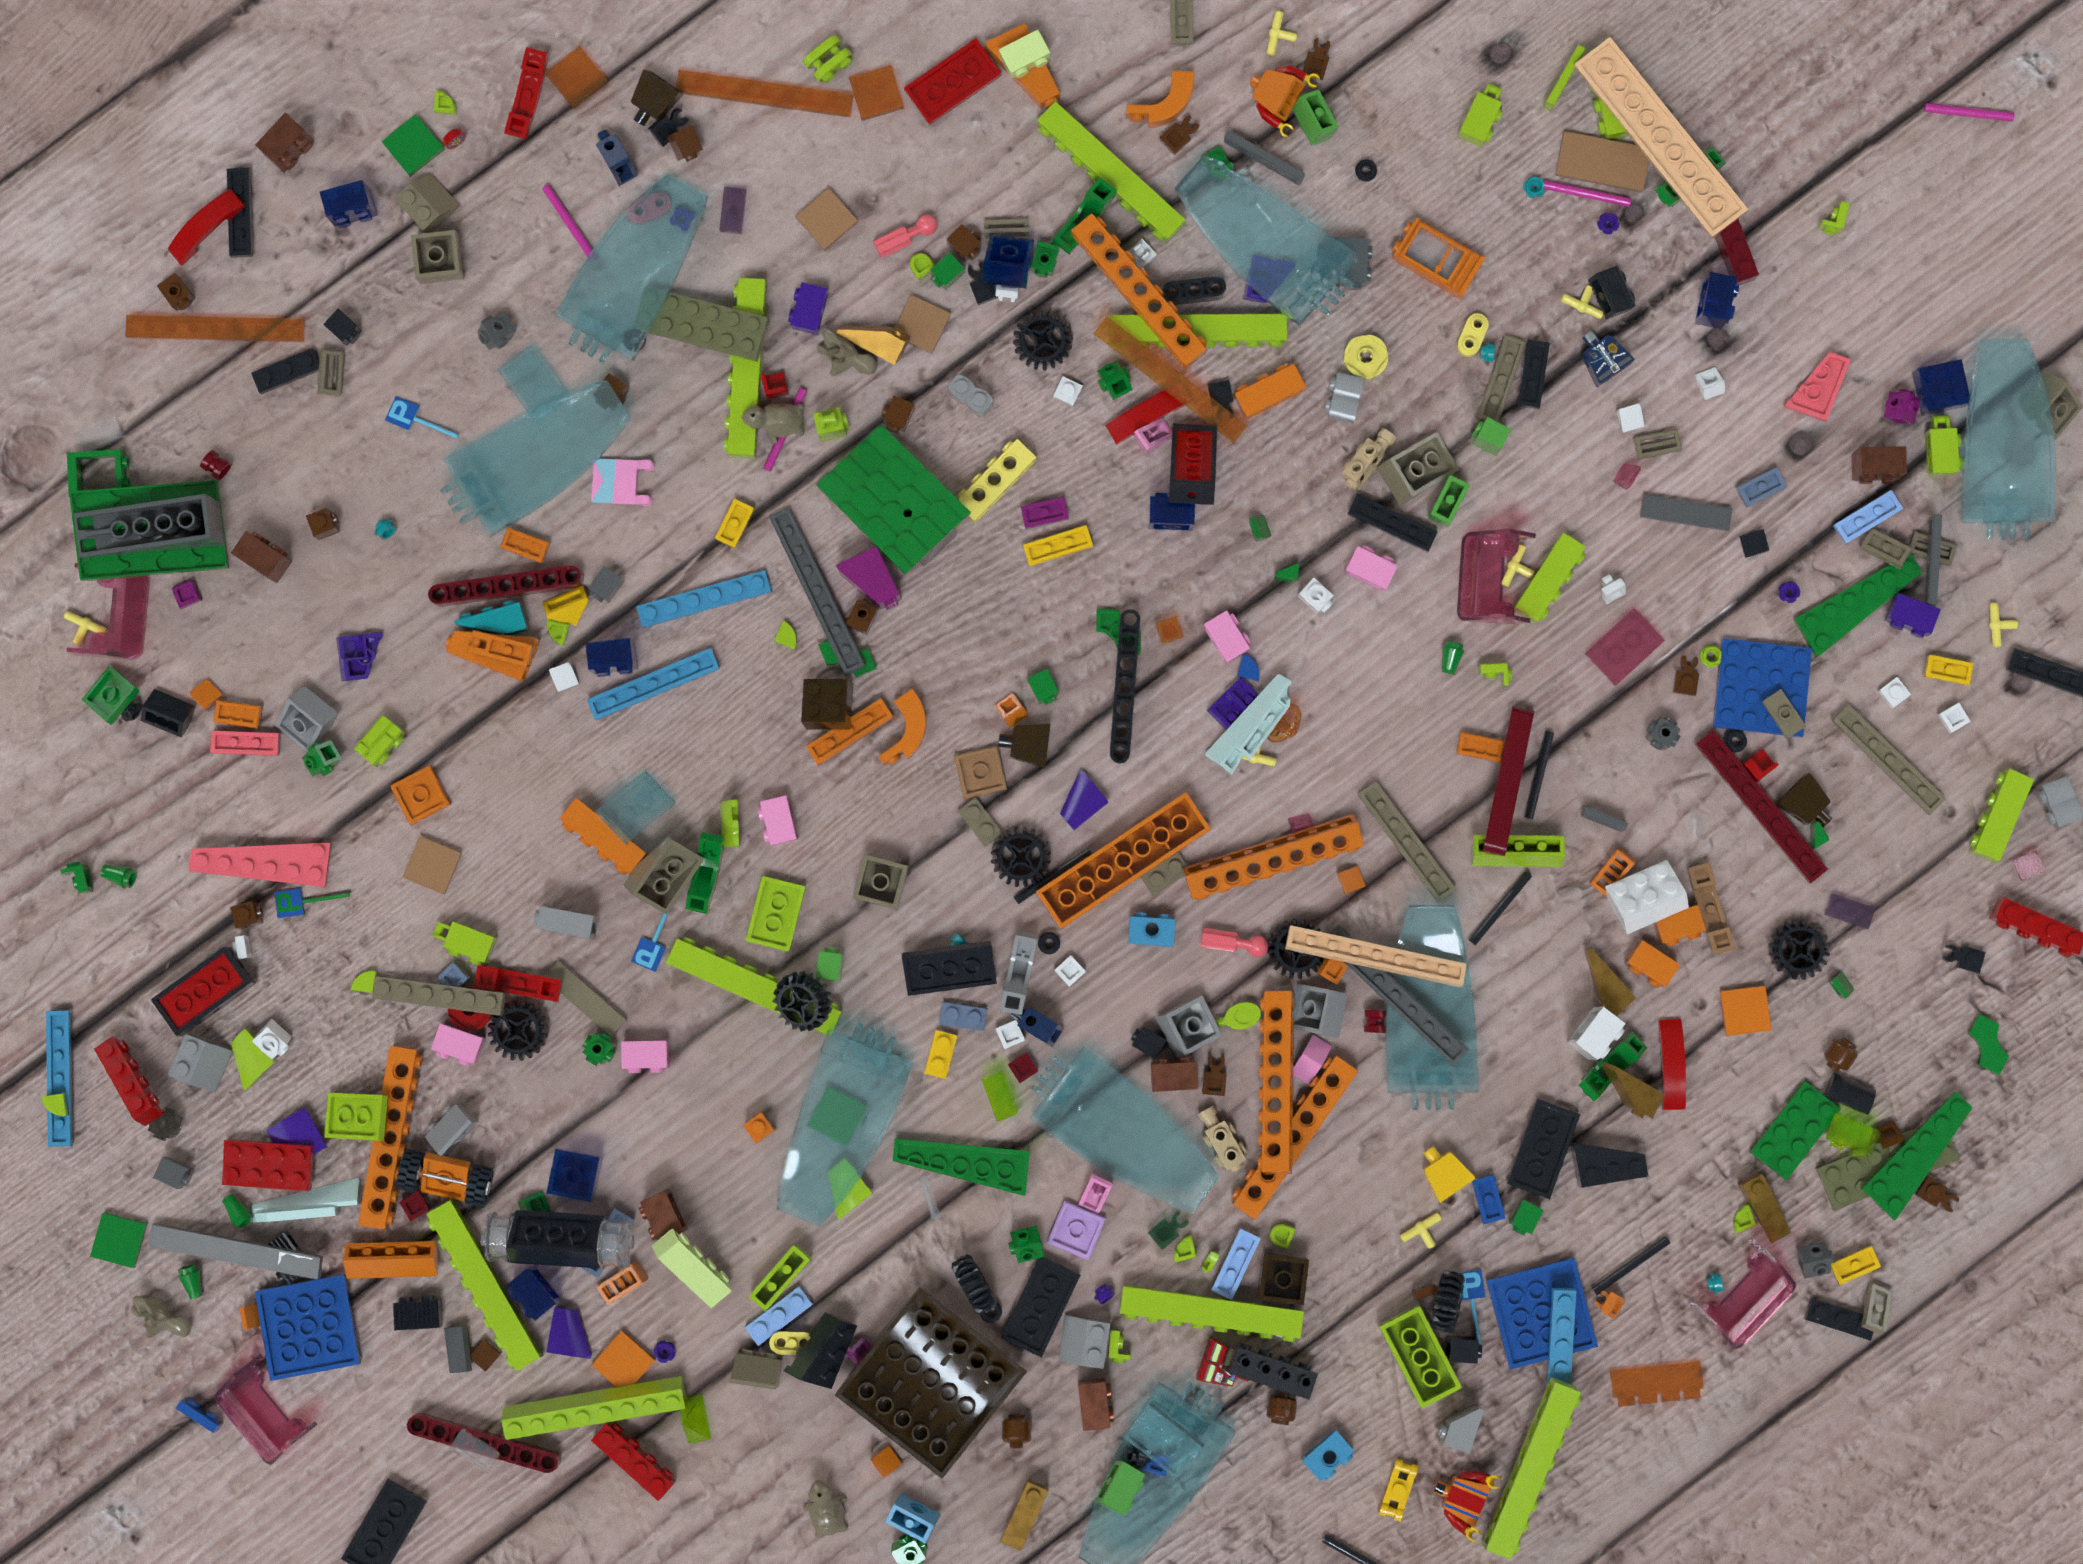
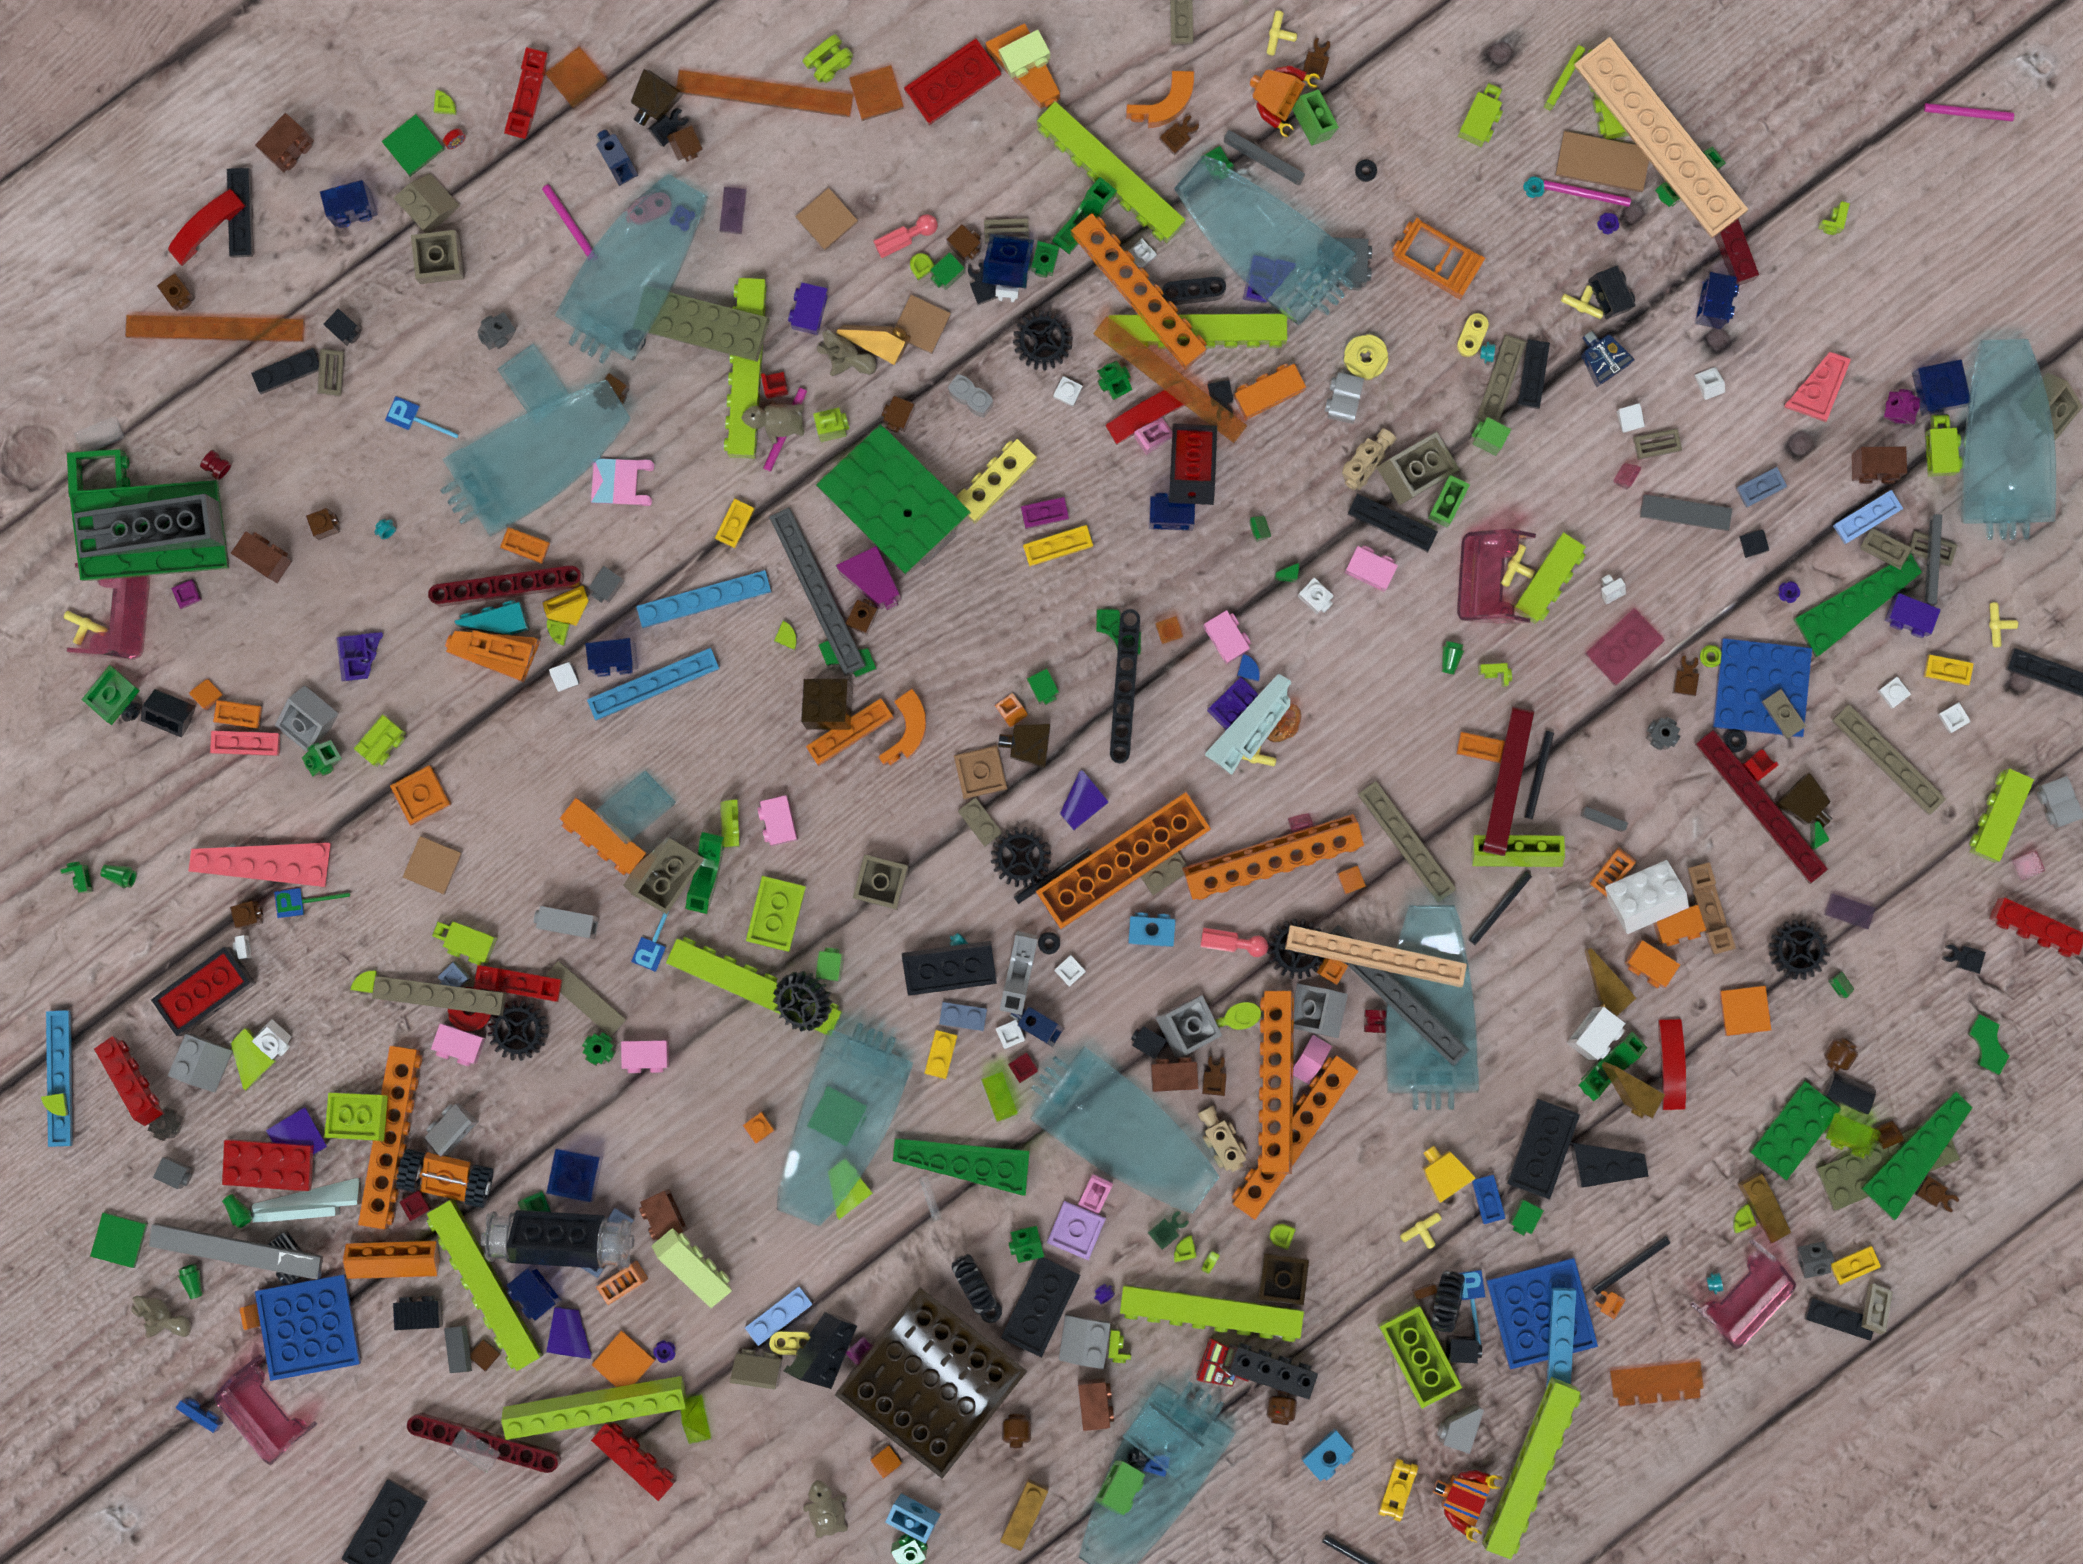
(780, 1277): lime brick -> none
(1235, 1264): light blue plate -> none

